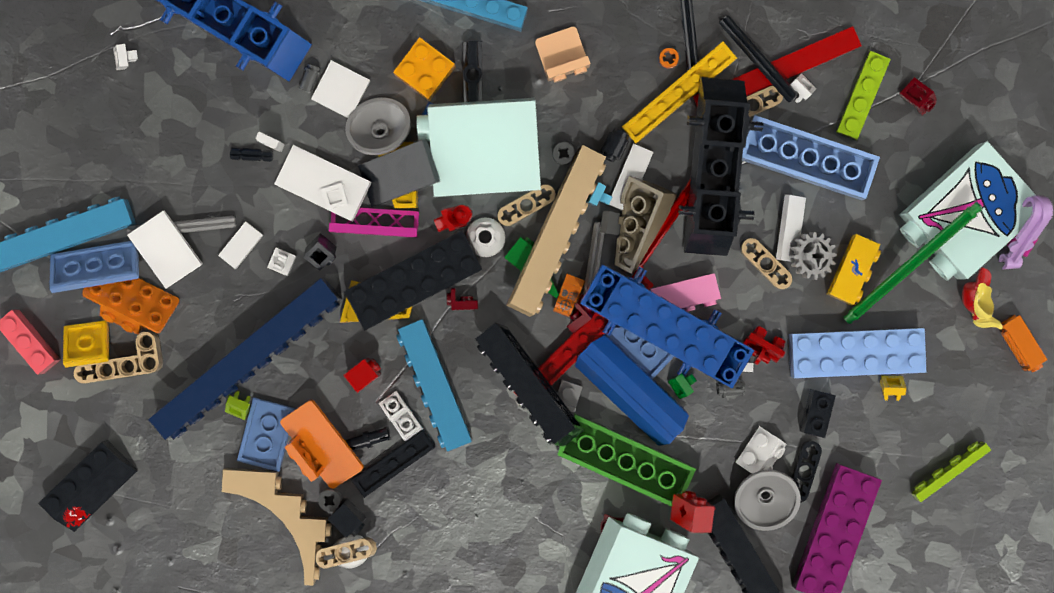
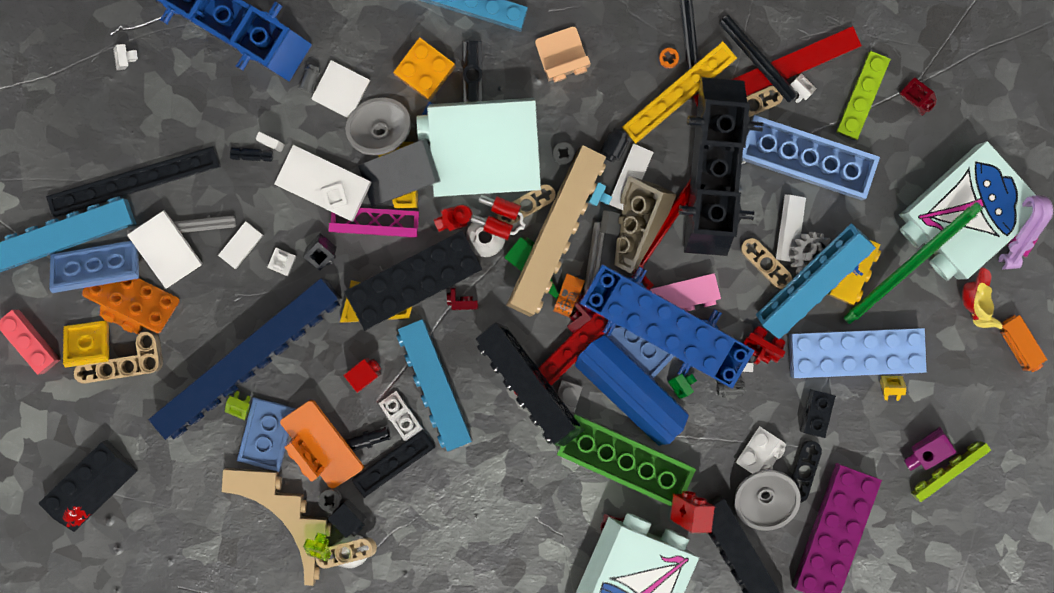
(133, 181): none -> black tile
(318, 547): none -> clear neon green tile
(495, 226): none -> red piece
(815, 281): none -> dark azure brick
(939, 448): none -> magenta torso

